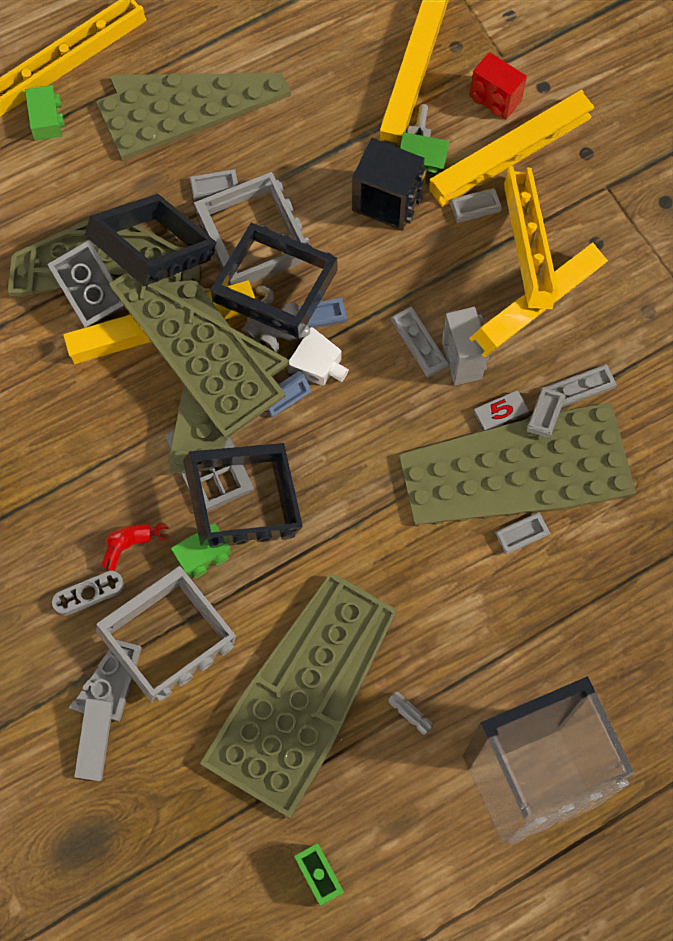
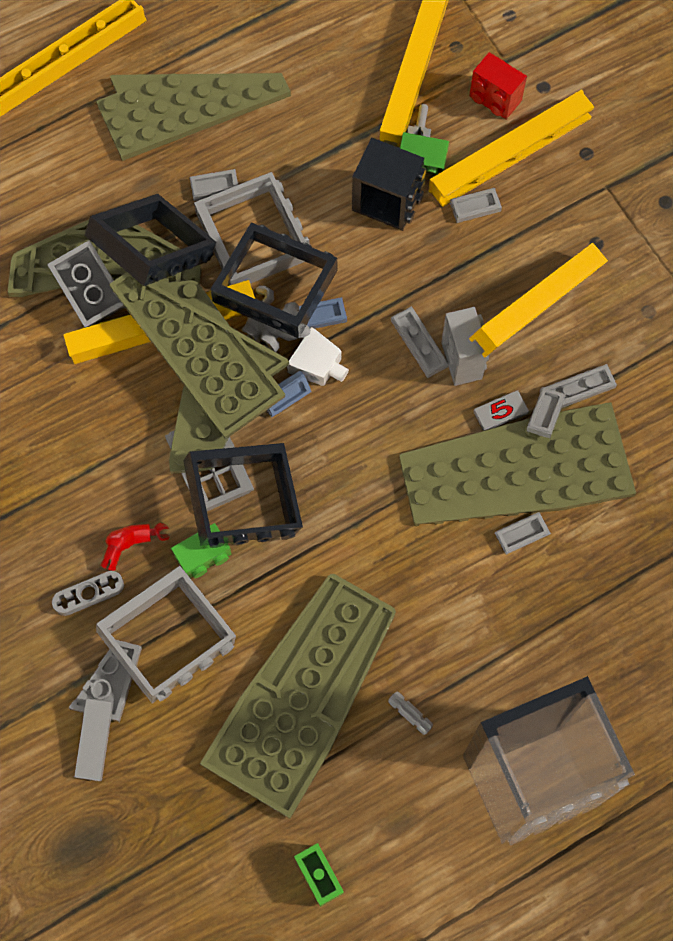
(43, 112): bright green brick -> none
(530, 239): yellow tile -> none

